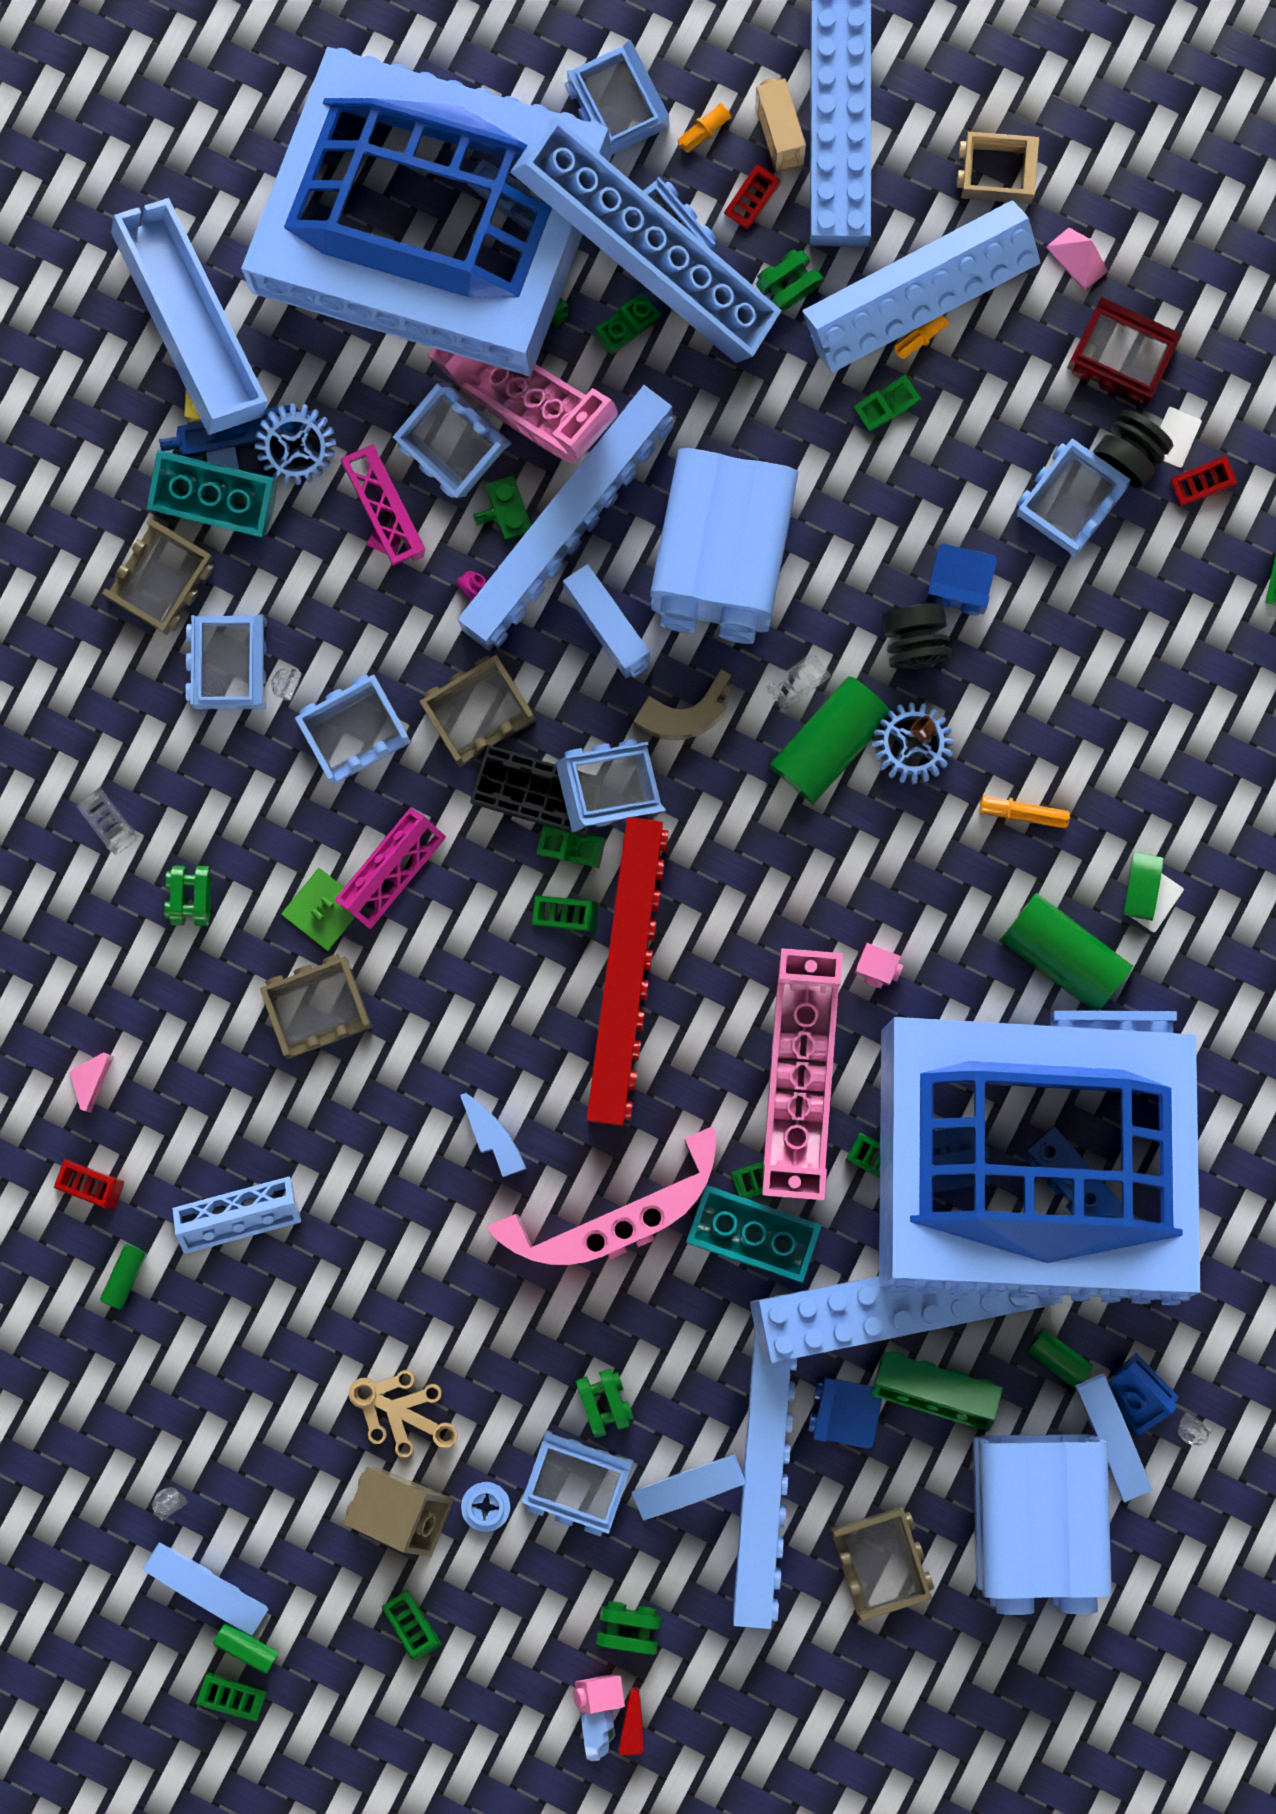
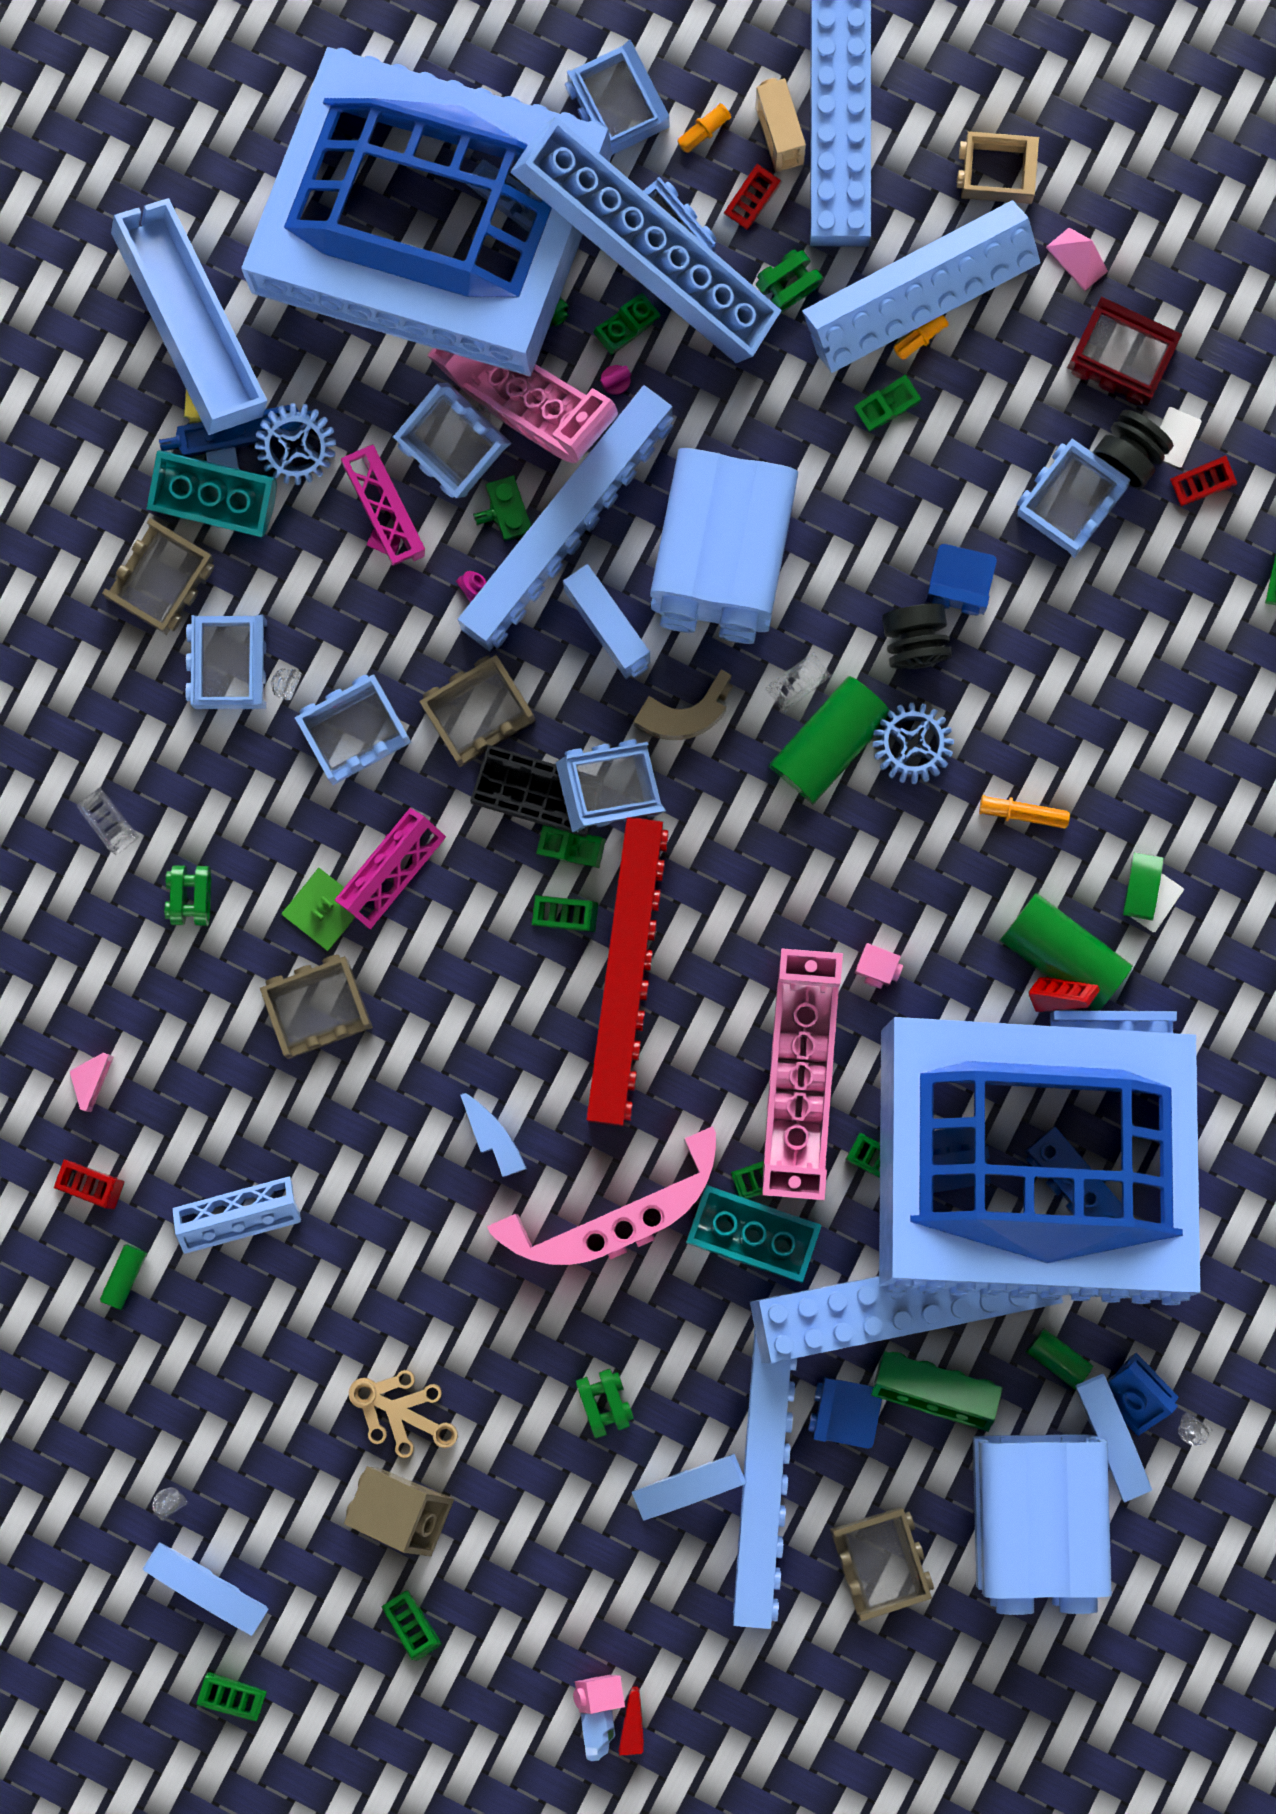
(245, 1648): green brick -> none
(474, 1516): light blue gear -> none
(576, 1483): window -> none
(616, 379): none -> dark pink plate
(616, 1614): green brick -> none
(924, 729): reddish brown hinge -> none
(1060, 994): none -> red slope

